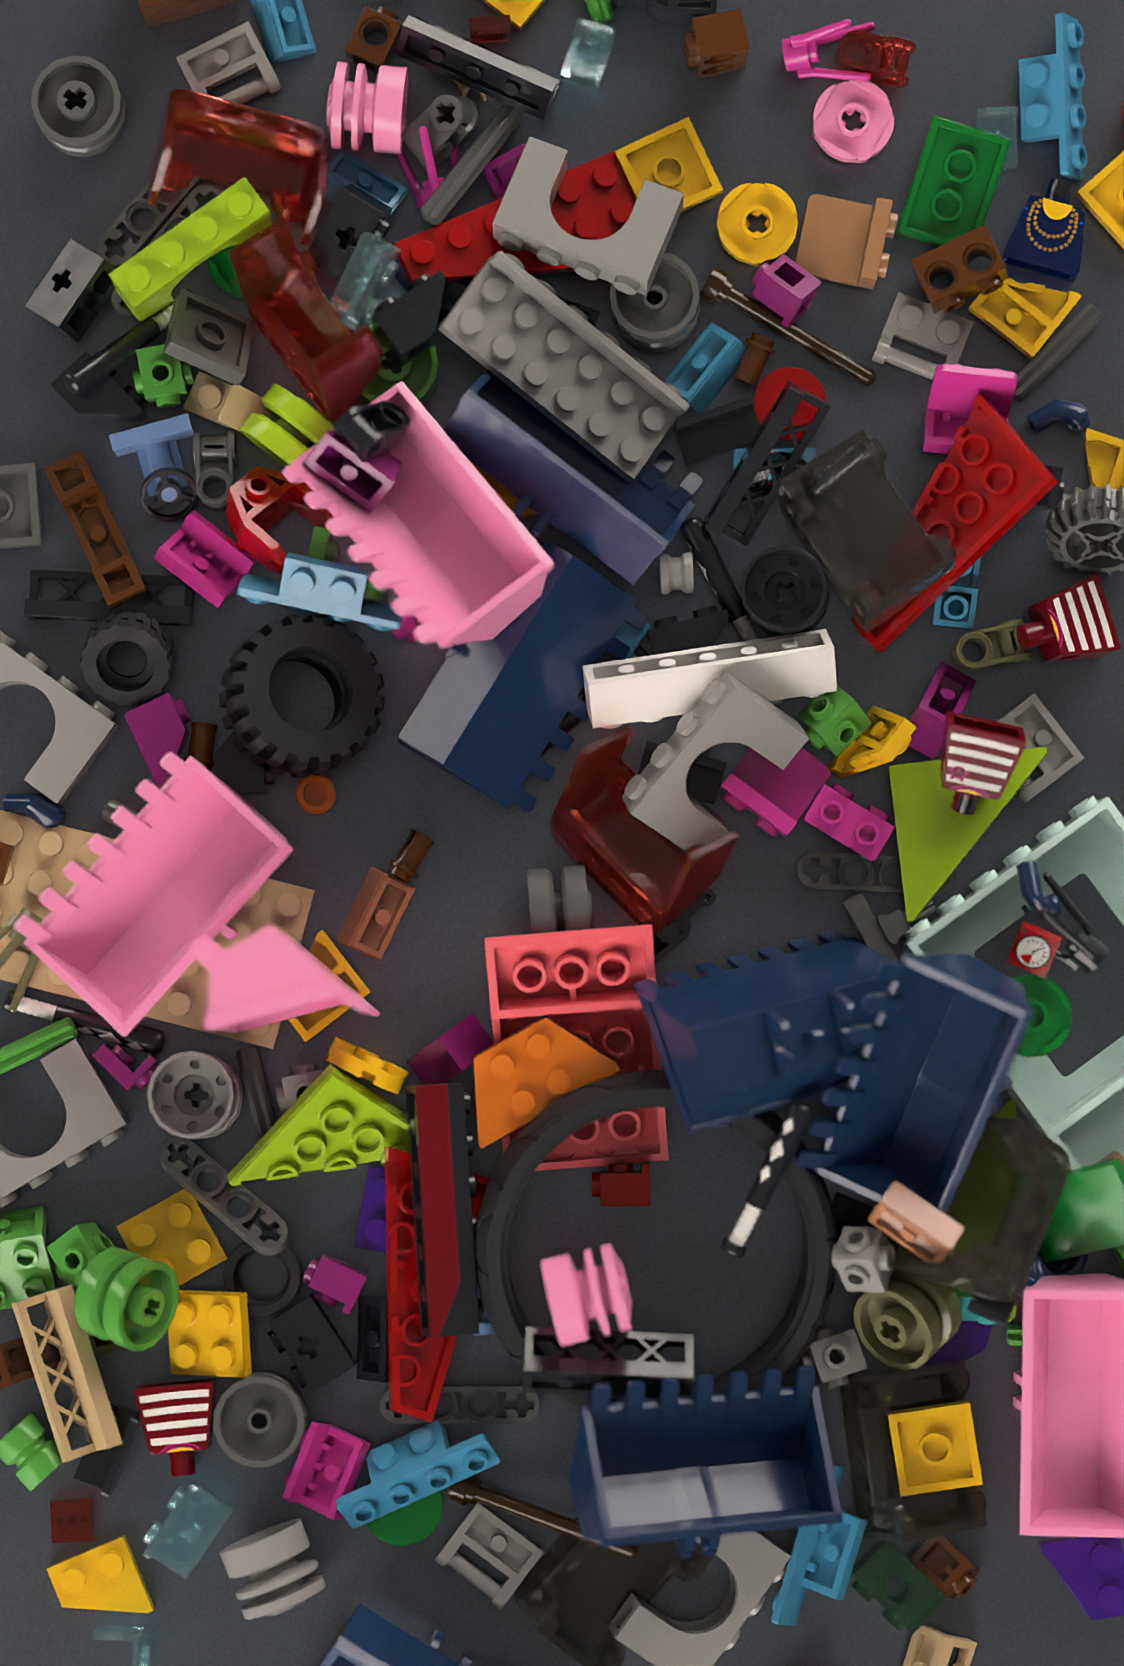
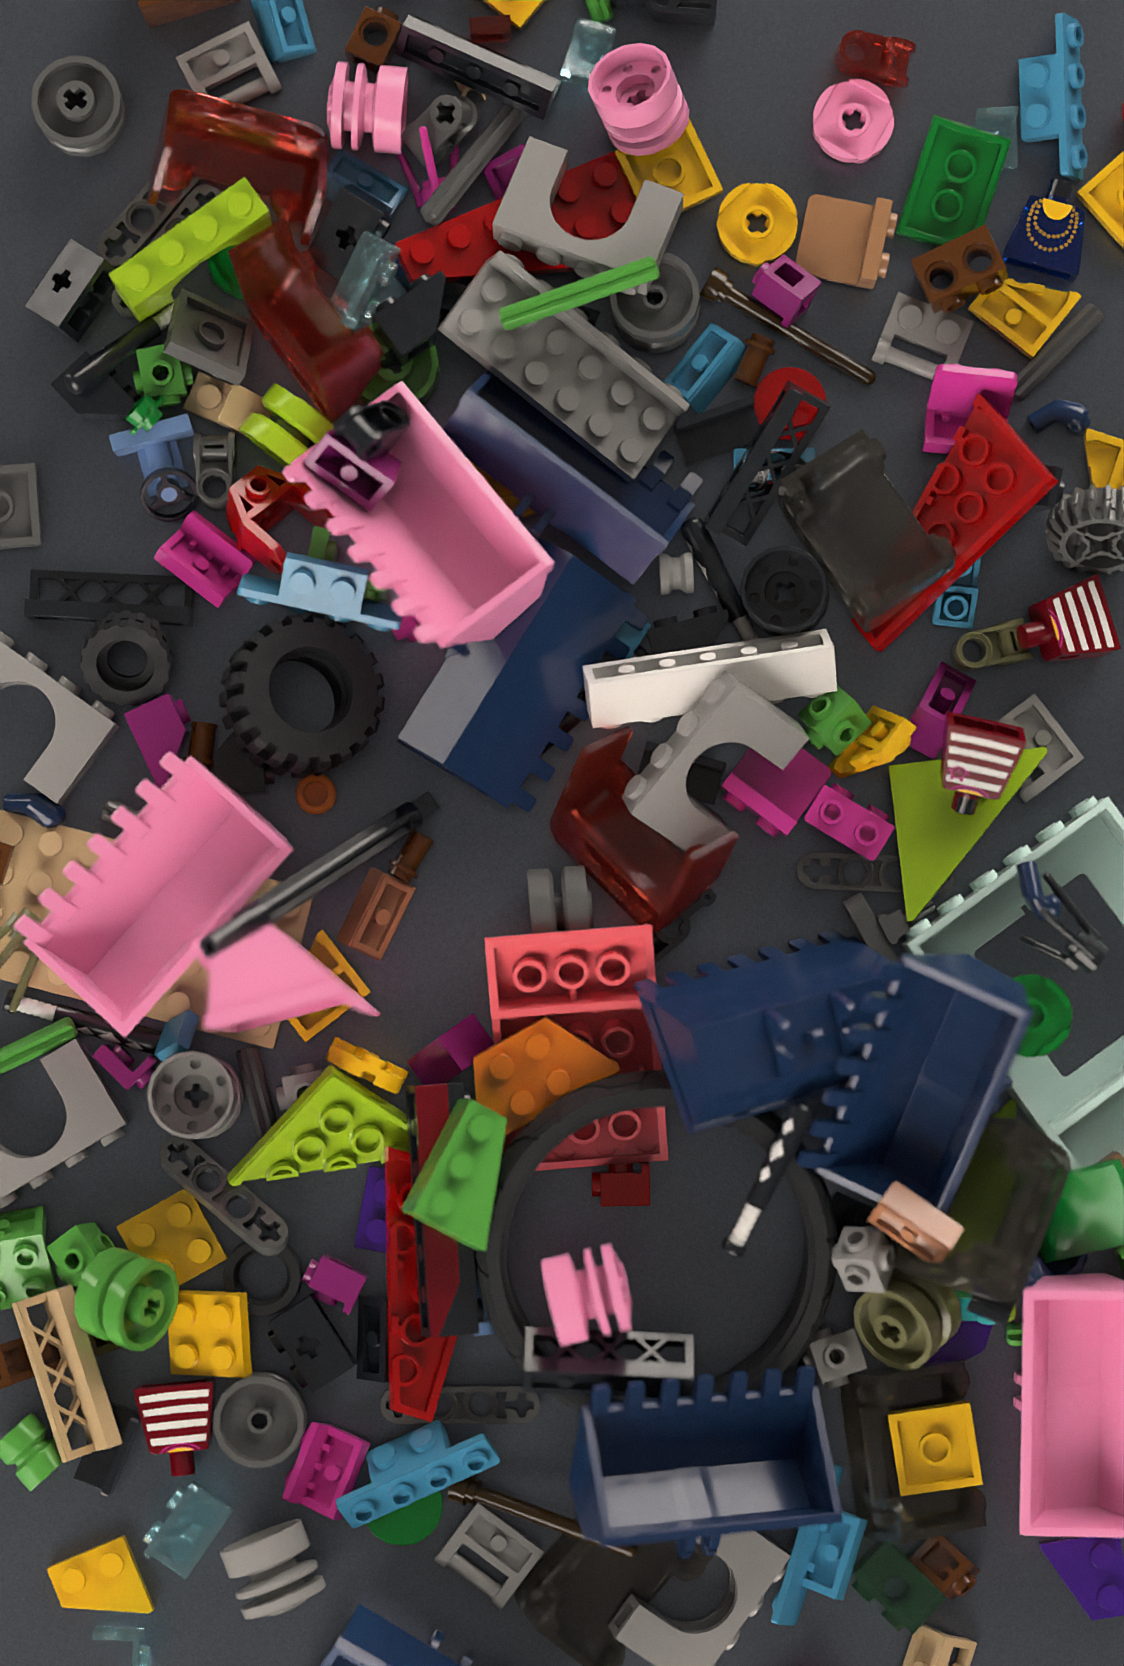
(72, 1520): clear red tile -> none
(96, 529): reddish brown slope -> none
(144, 413): none -> green plate
(177, 1035): none -> dark azure tile
(320, 874): none -> black piece
(461, 1175): none -> bright green wedge
(579, 293): none -> bright green axle
(638, 99): none -> bright pink wheel
(717, 43): reddish brown brick -> none
(802, 51): dark pink plant -> none
(1033, 949): tile -> none

